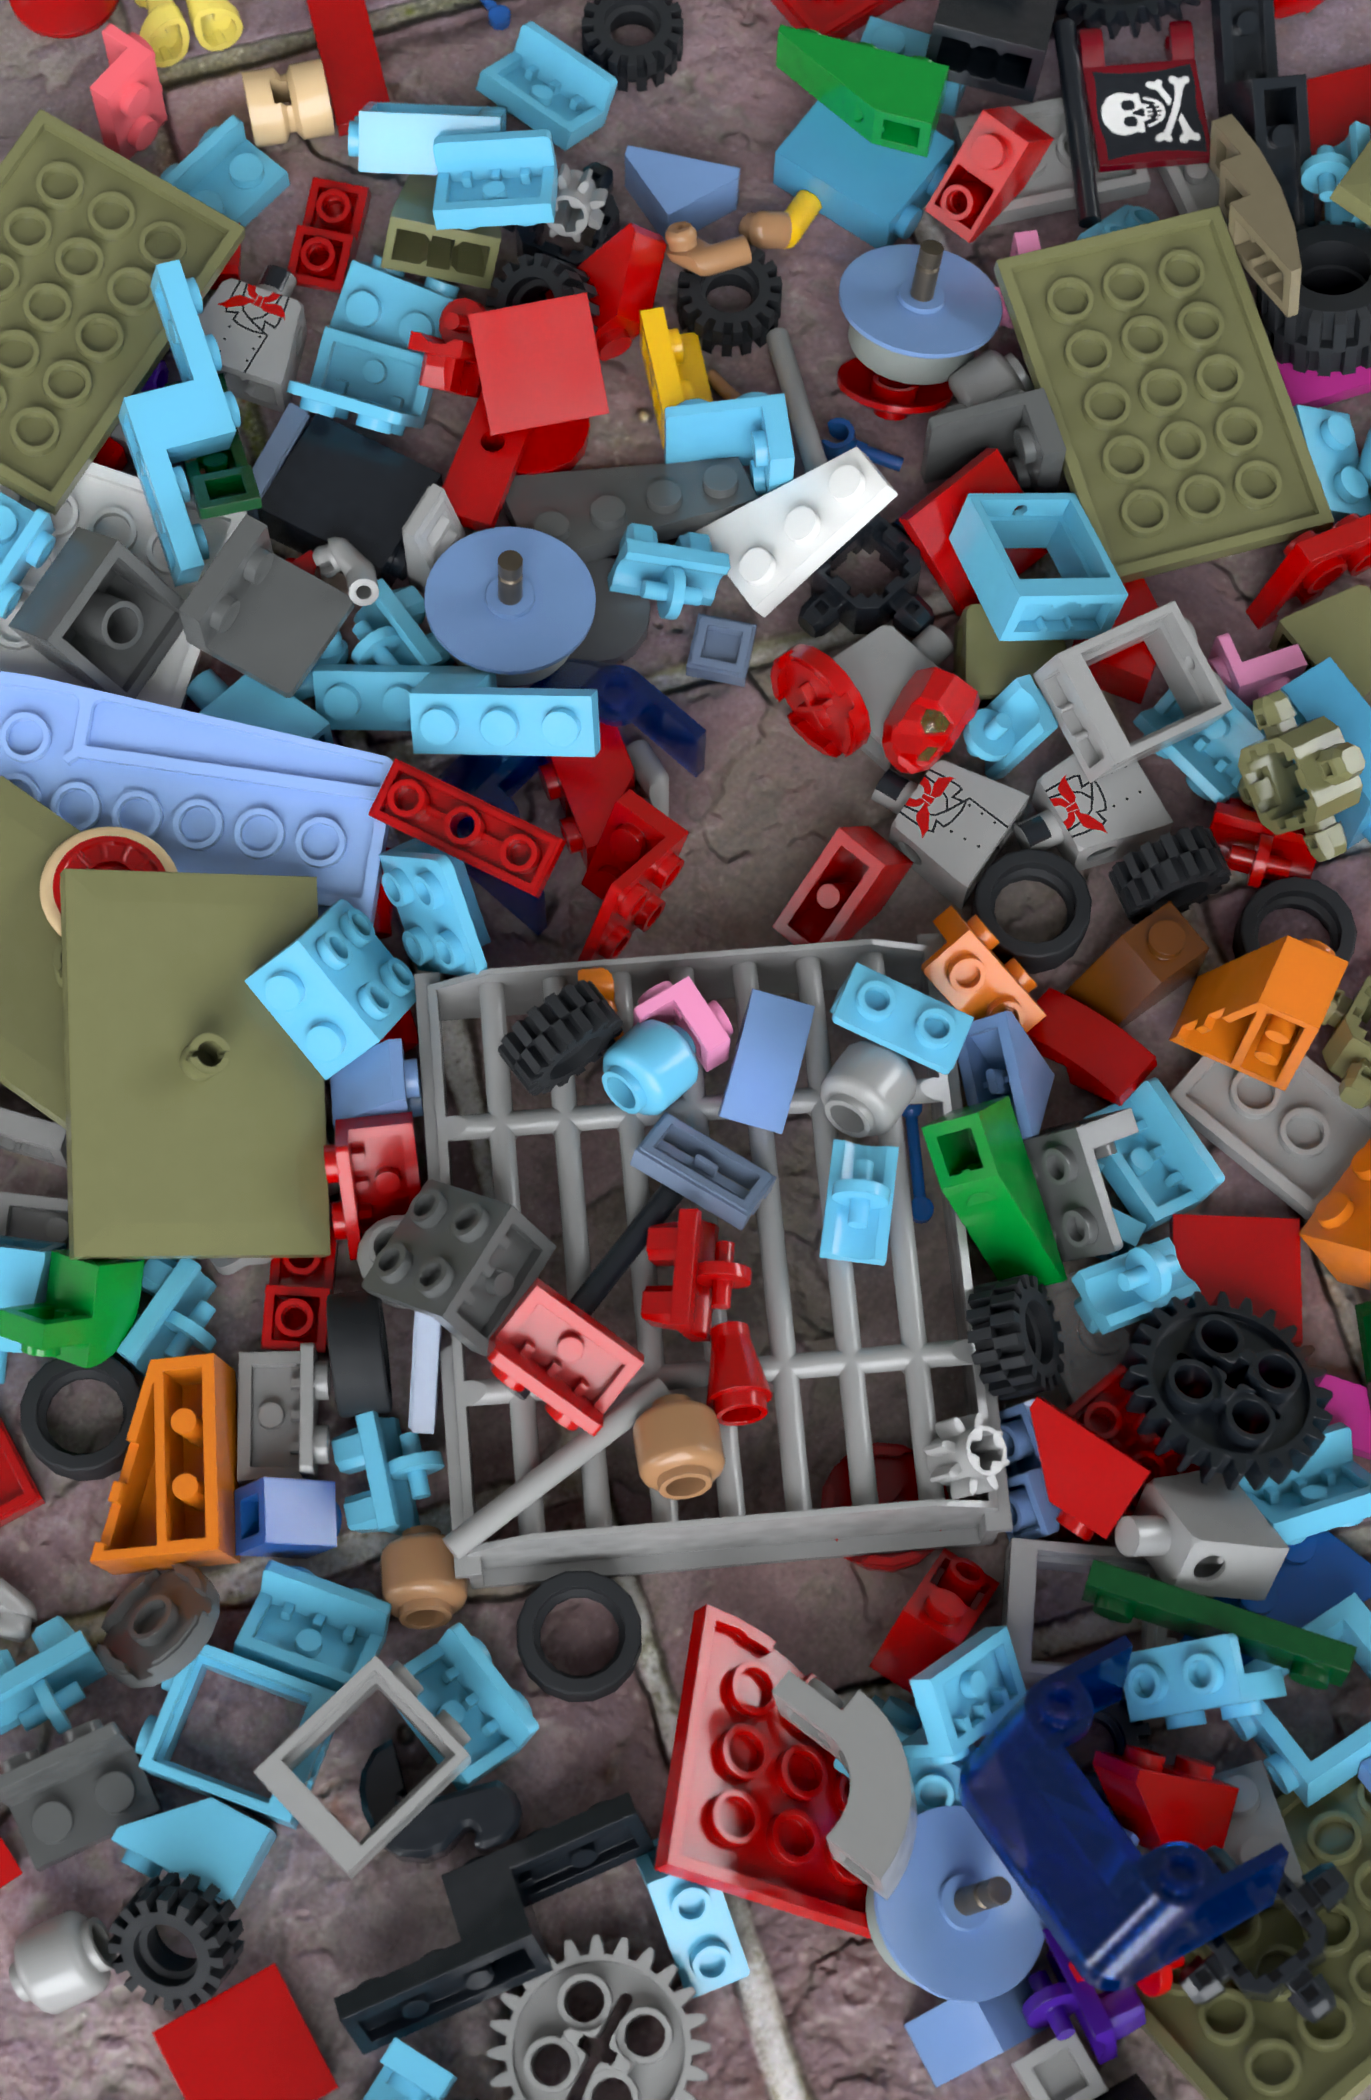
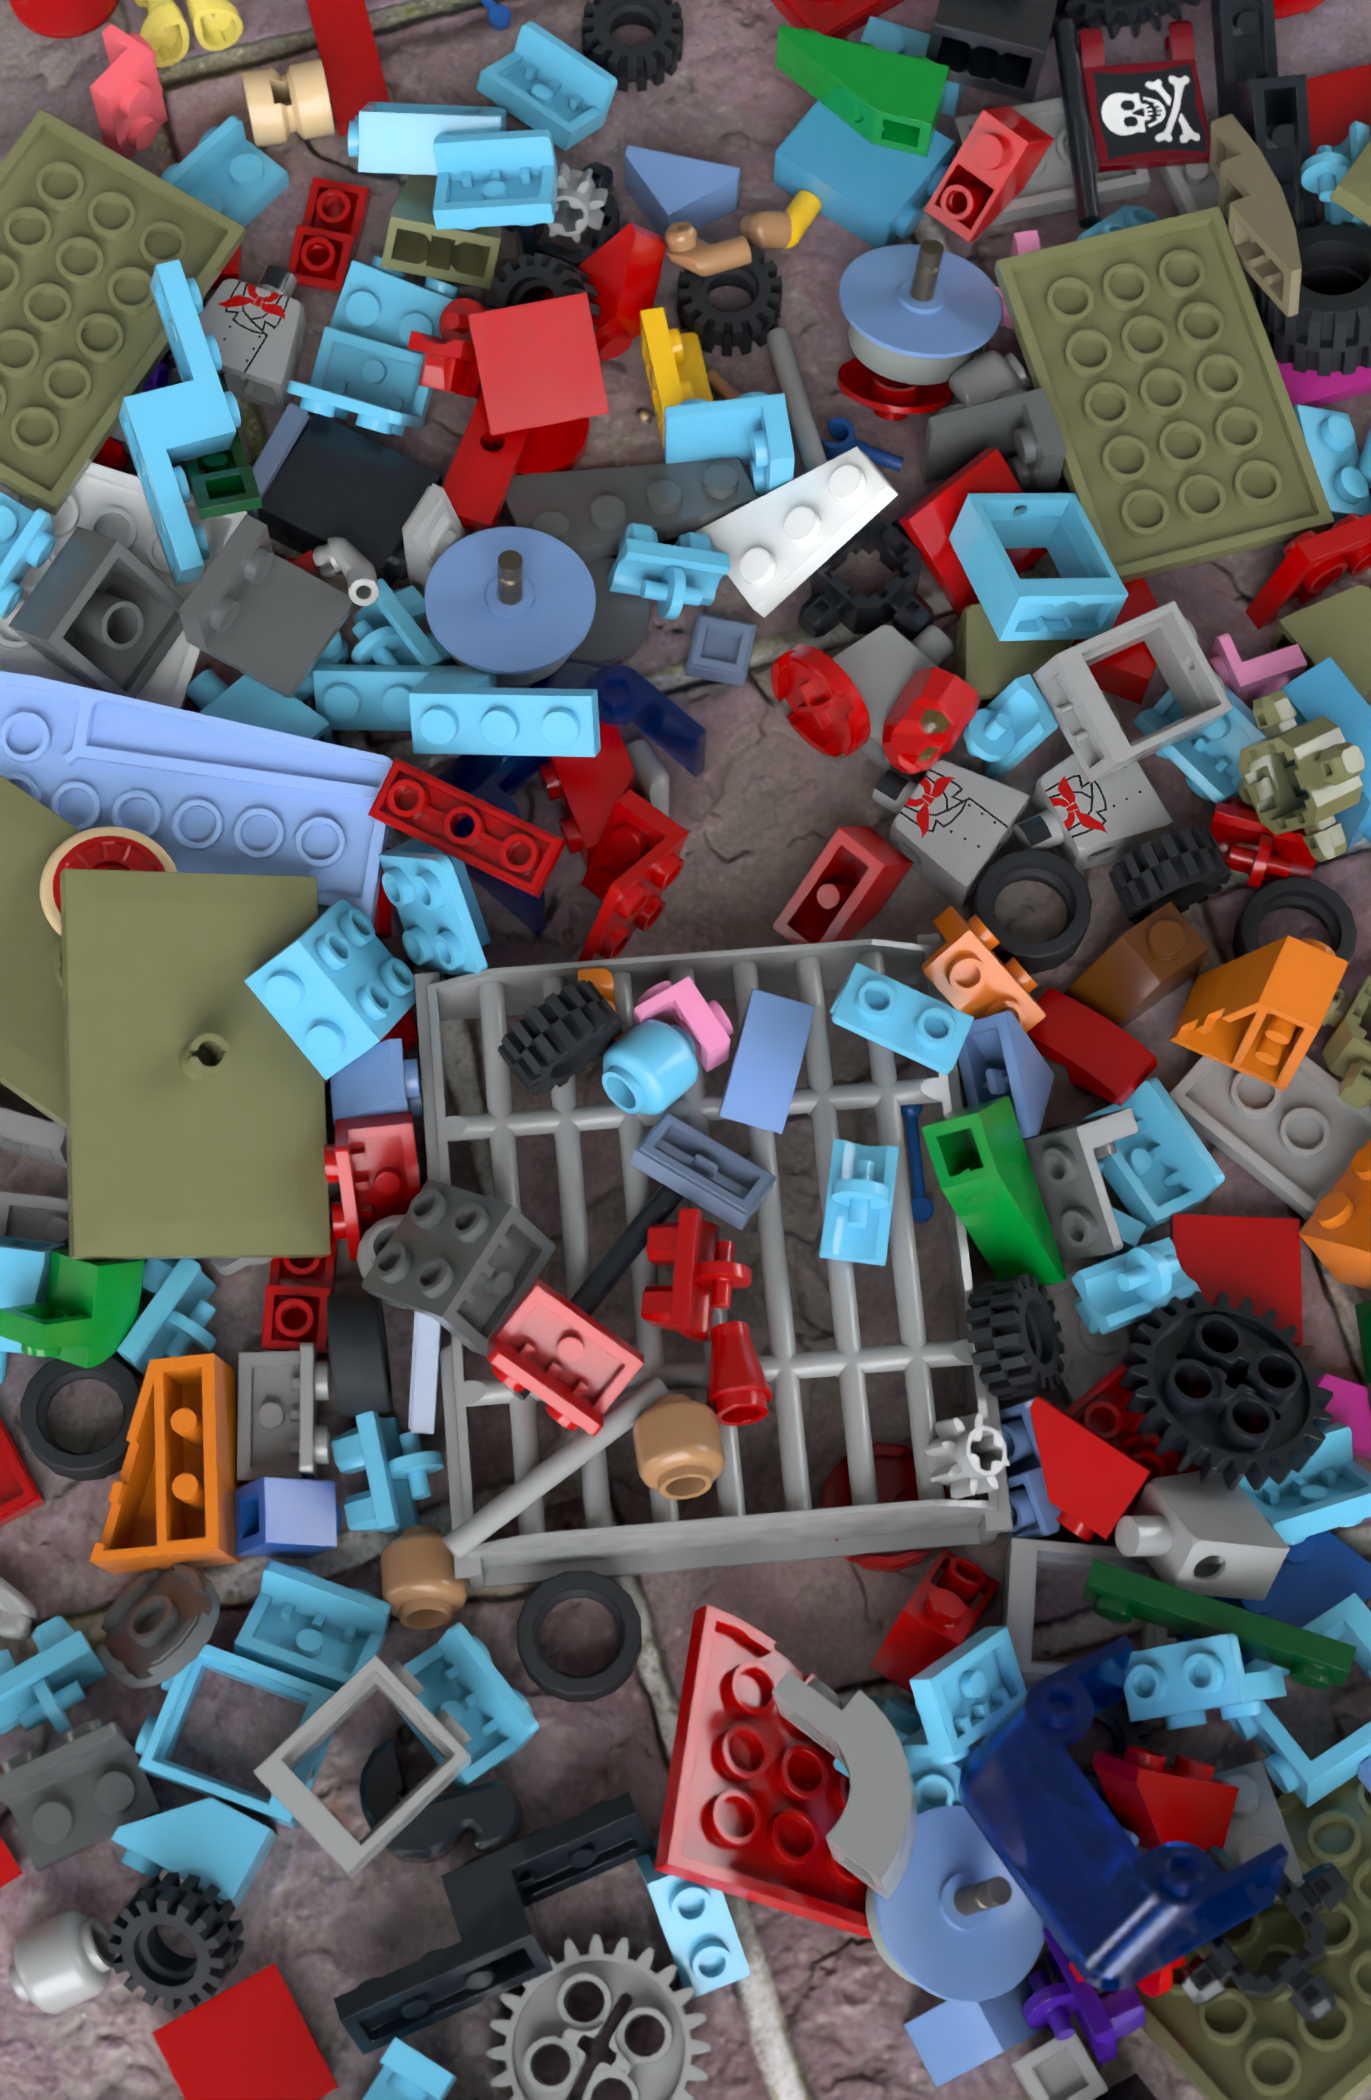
(867, 1089): light grey head -> none

